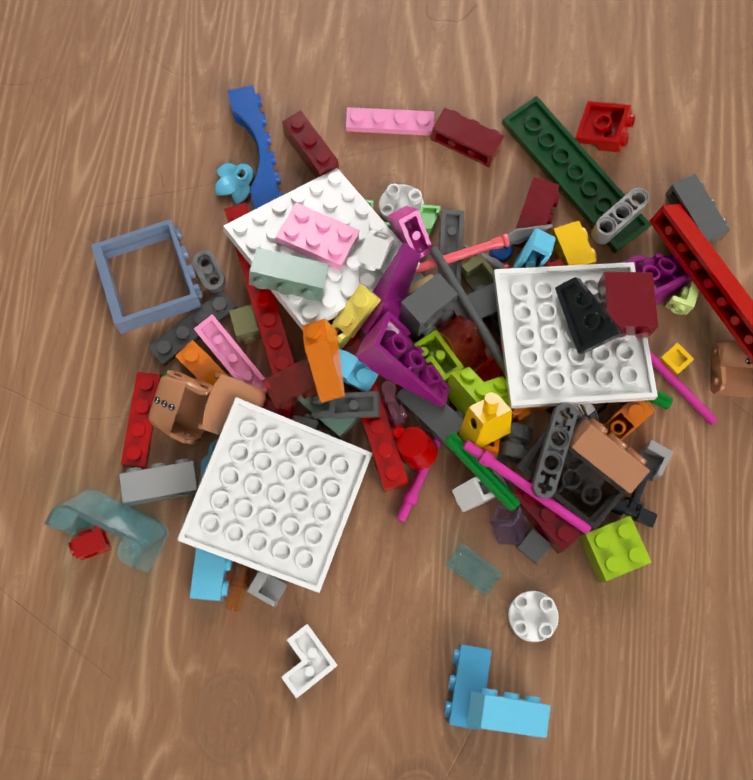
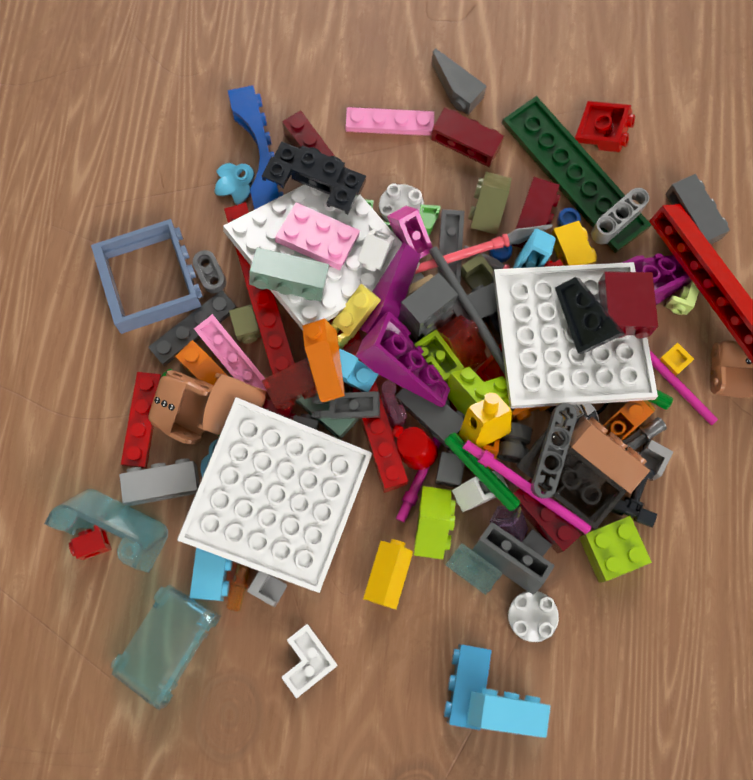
(164, 645): none -> clear light blue windscreen
(316, 171): none -> black bracket
(388, 574): none -> yellow brick
(434, 523): none -> lime brick
(449, 470): none -> dark grey brick
(460, 86): none -> dark grey slope
(492, 198): none -> olive brick
(513, 558): none -> dark grey brick
(568, 216): none -> blue tile
(645, 433): none -> dark grey axle

